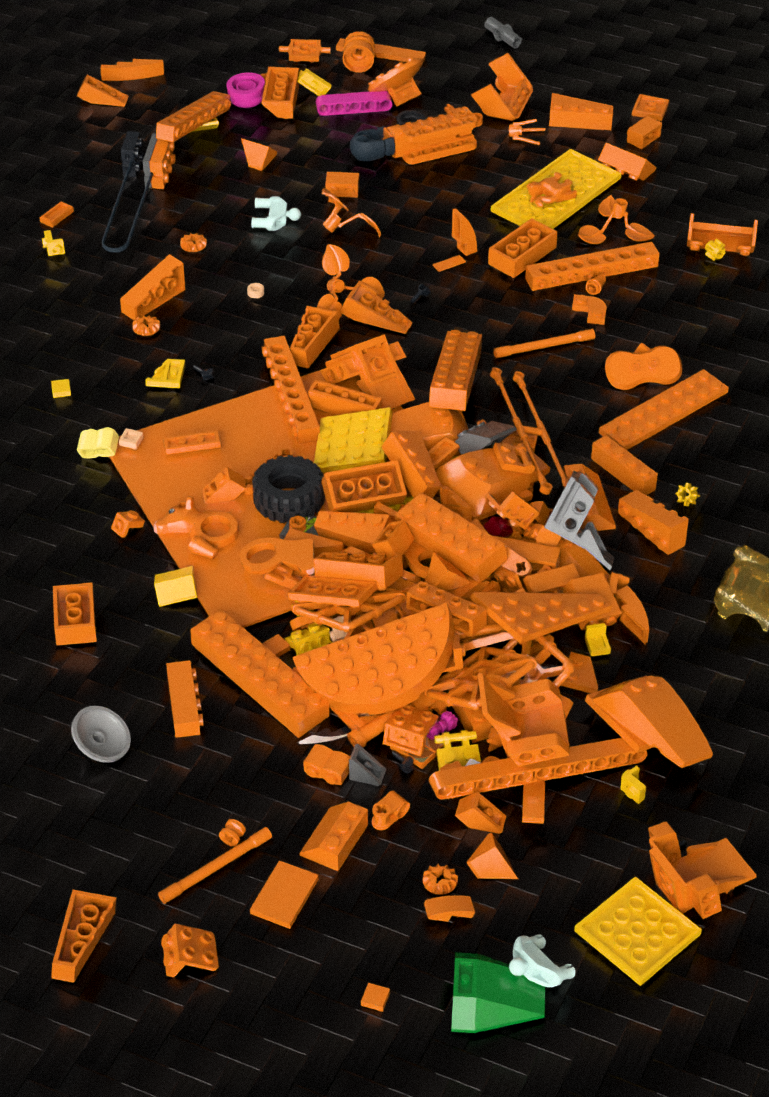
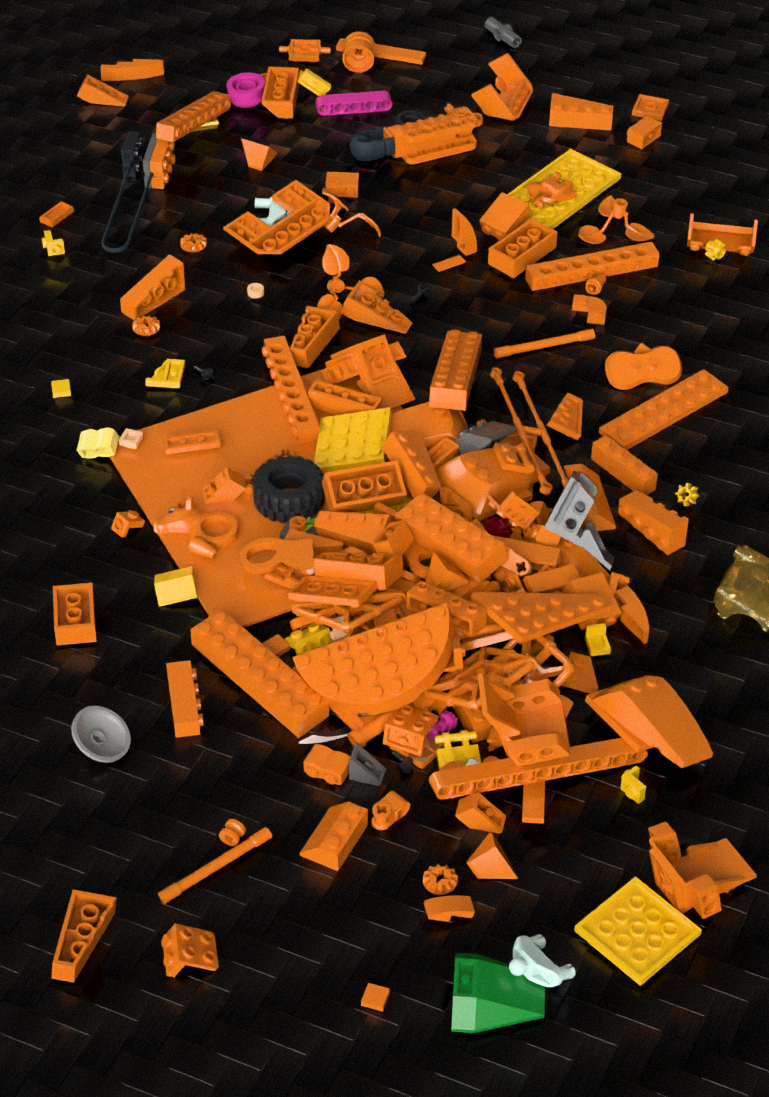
(284, 894): orange tile -> none
(307, 215): none -> orange slope
(399, 81): orange bracket -> none
(504, 216): none -> orange brick
(516, 130): orange plant -> none
(568, 416): none -> orange wing
(626, 162): orange slope -> none

